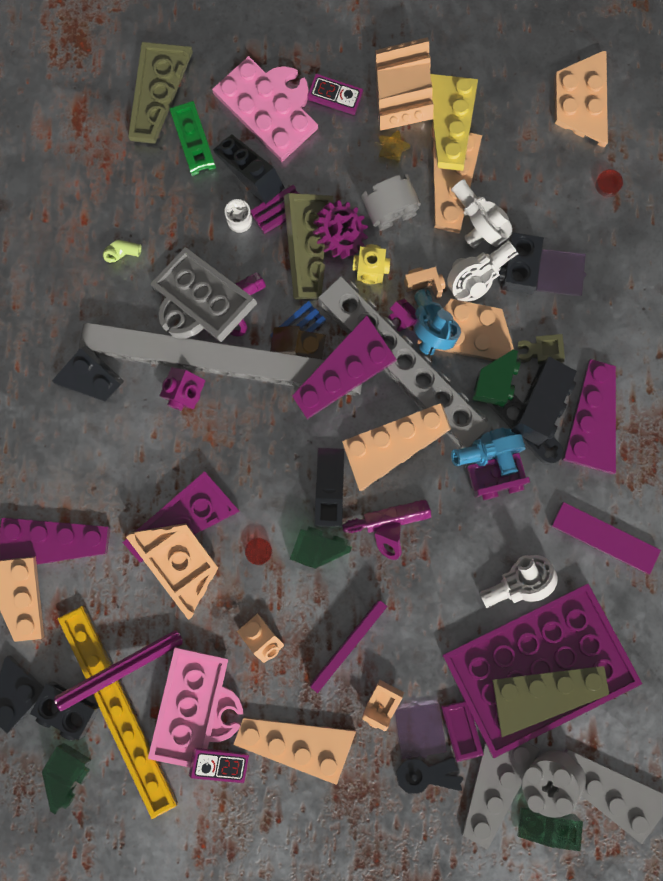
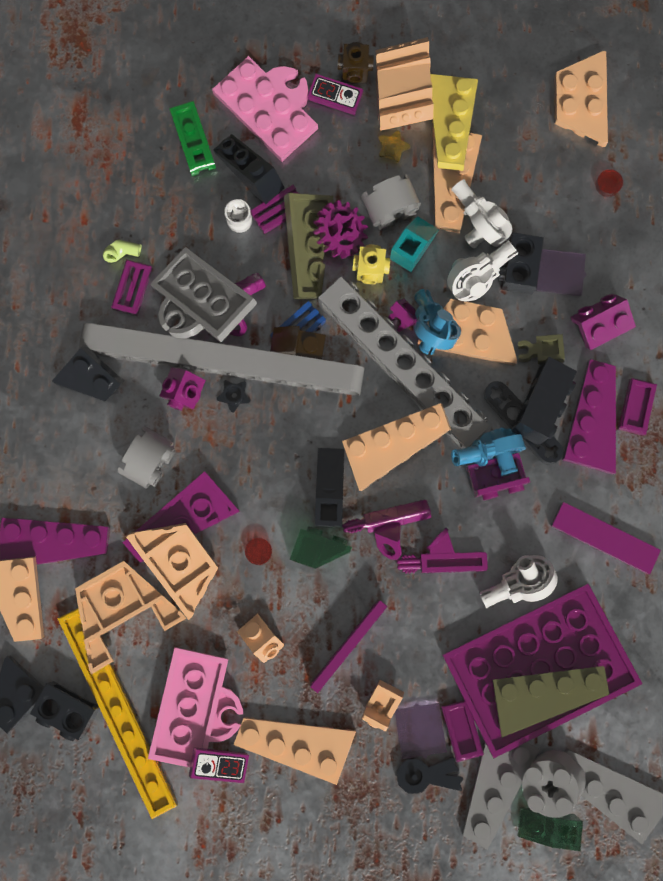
(62, 774): clear green slope -> none
(113, 600): none -> light nougat wing
(118, 670): magenta axle -> none
(141, 290): none -> magenta tile
(146, 458): none -> light grey brick
(157, 82): olive wing -> none
(229, 389): none -> black plate
(347, 367): magenta wing -> none
(355, 62): none -> dark brown brick
(413, 243): none -> teal slope
(420, 278): light nougat bracket -> none
(443, 558): none -> magenta piece
(495, 379): dark green slope -> none
(604, 320): none -> magenta bracket
(637, 406): none -> magenta tile

